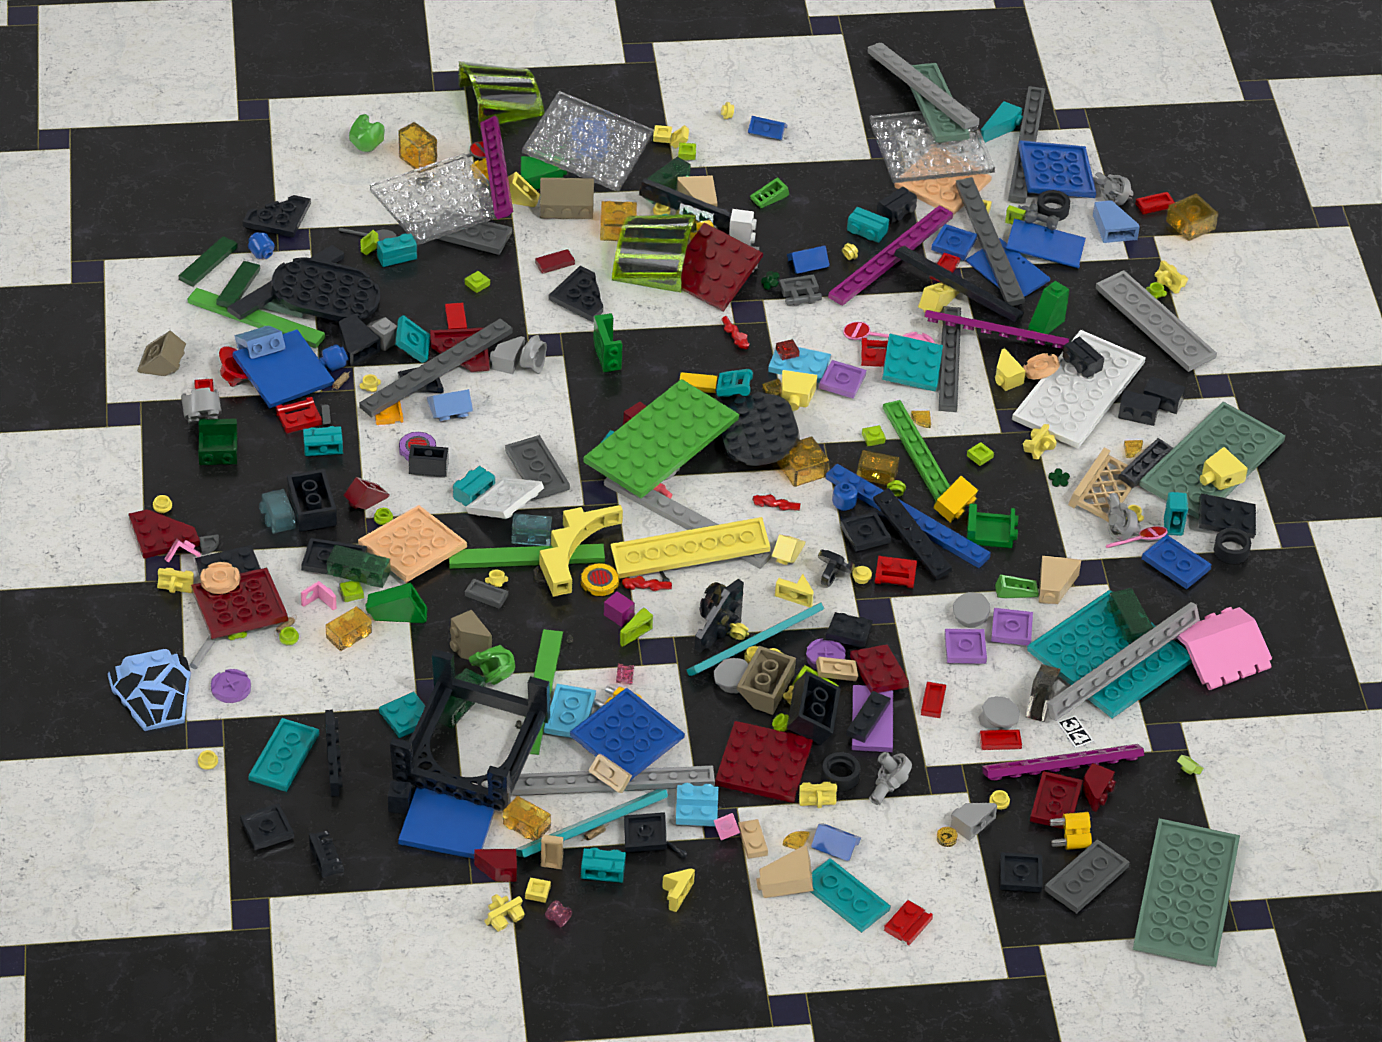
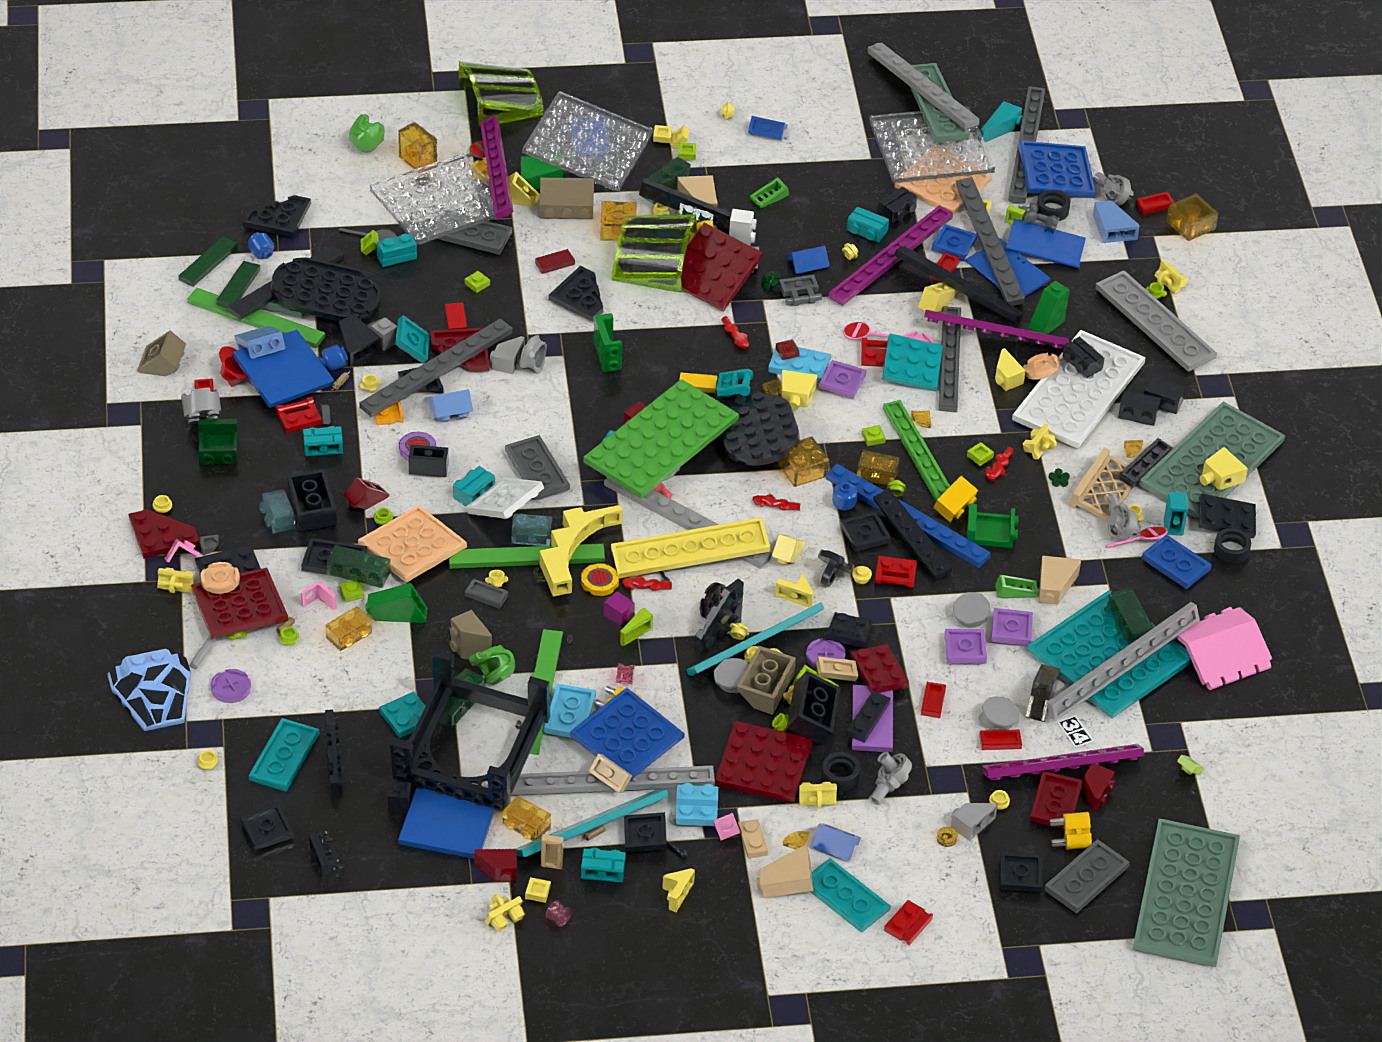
(997, 468): none -> red animal

